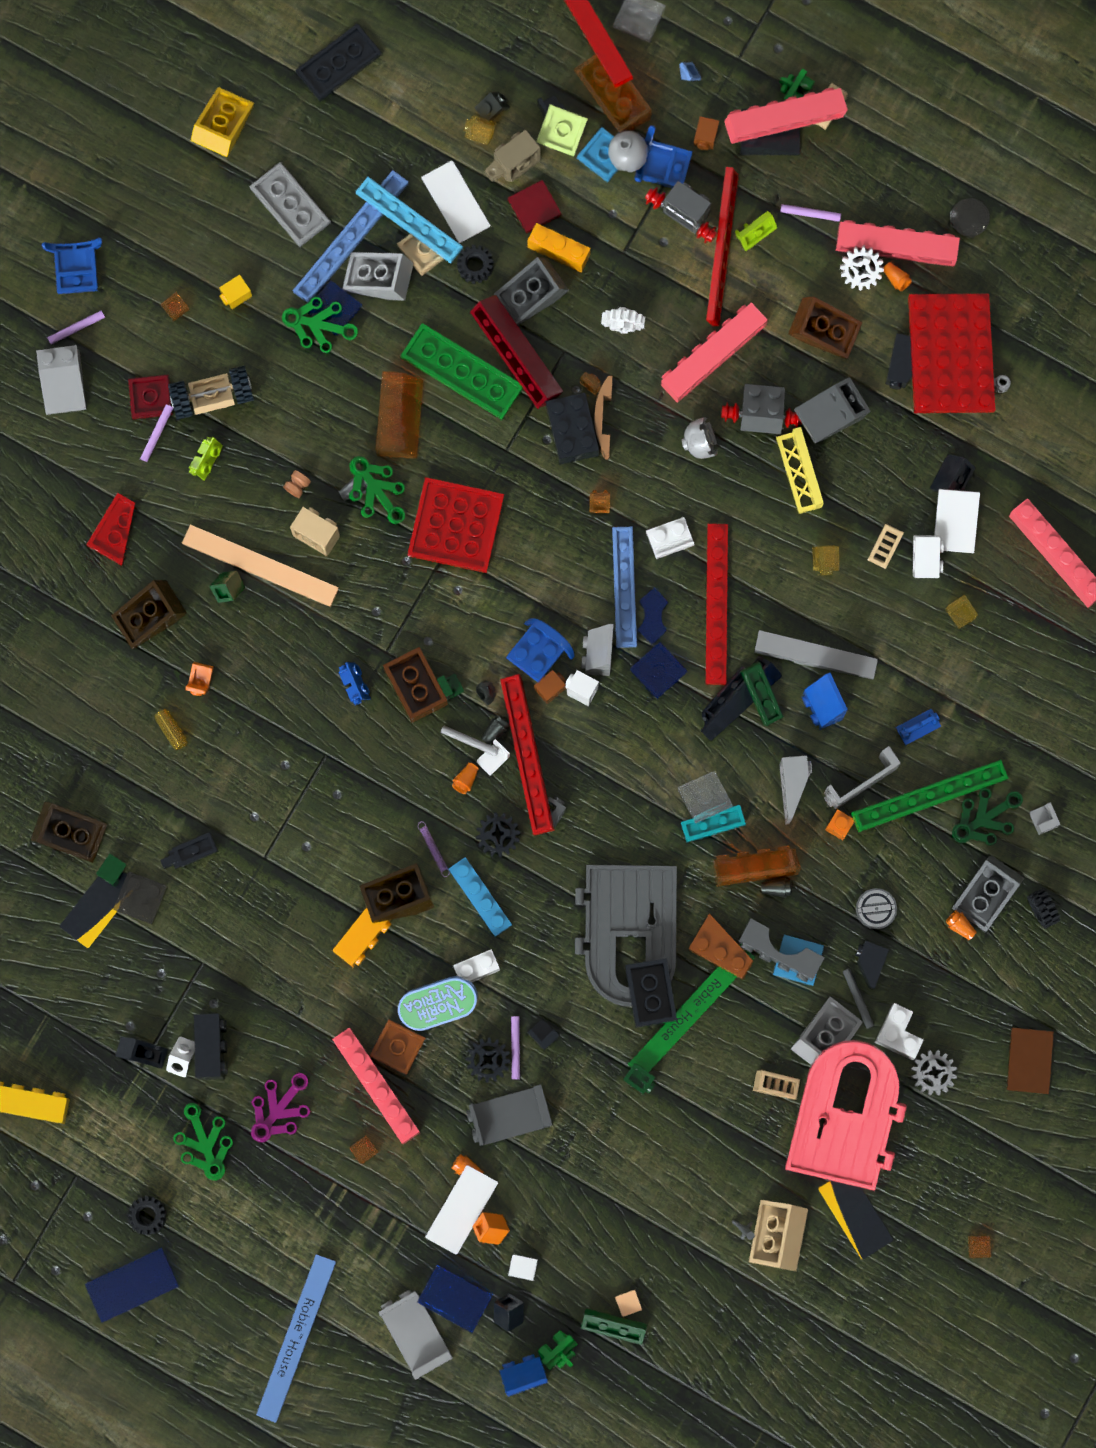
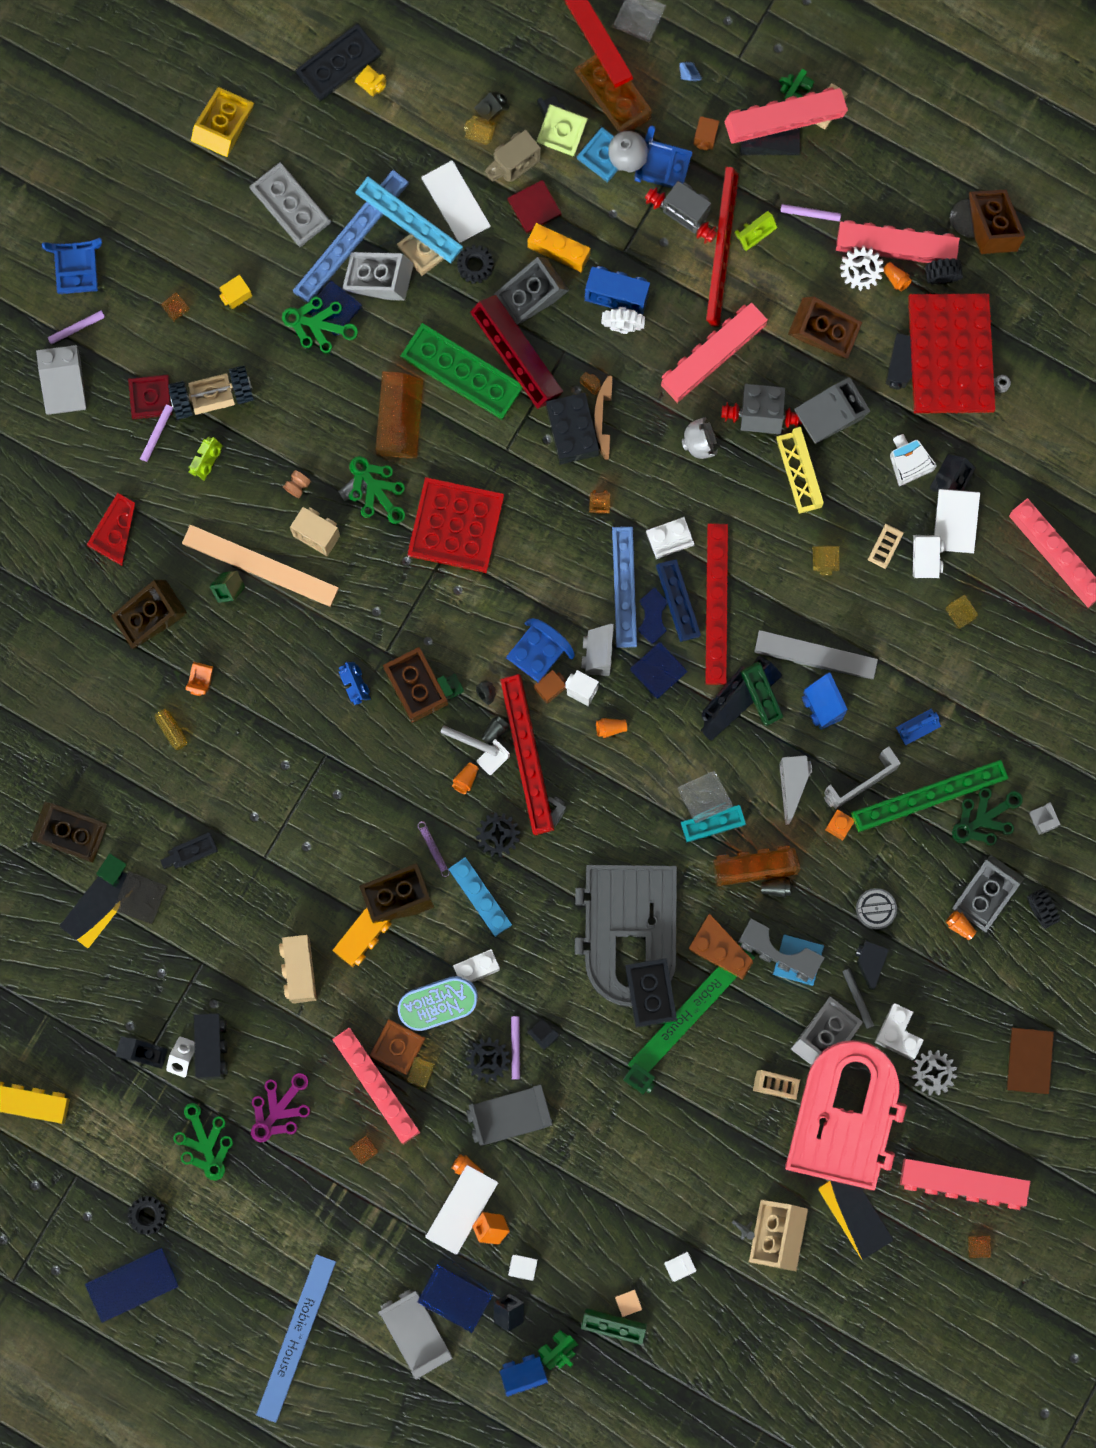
(298, 969): none -> tan brick
(371, 81): none -> yellow bracket
(420, 1072): none -> clear yellow panel
(609, 727): none -> orange cone
(616, 290): none -> blue brick
(678, 600): none -> dark blue plate
(680, 1267): none -> white panel
(910, 460): none -> white torso
(944, 271): none -> black tyre
(964, 1182): none -> coral brick
(995, 222): none -> reddish brown slope

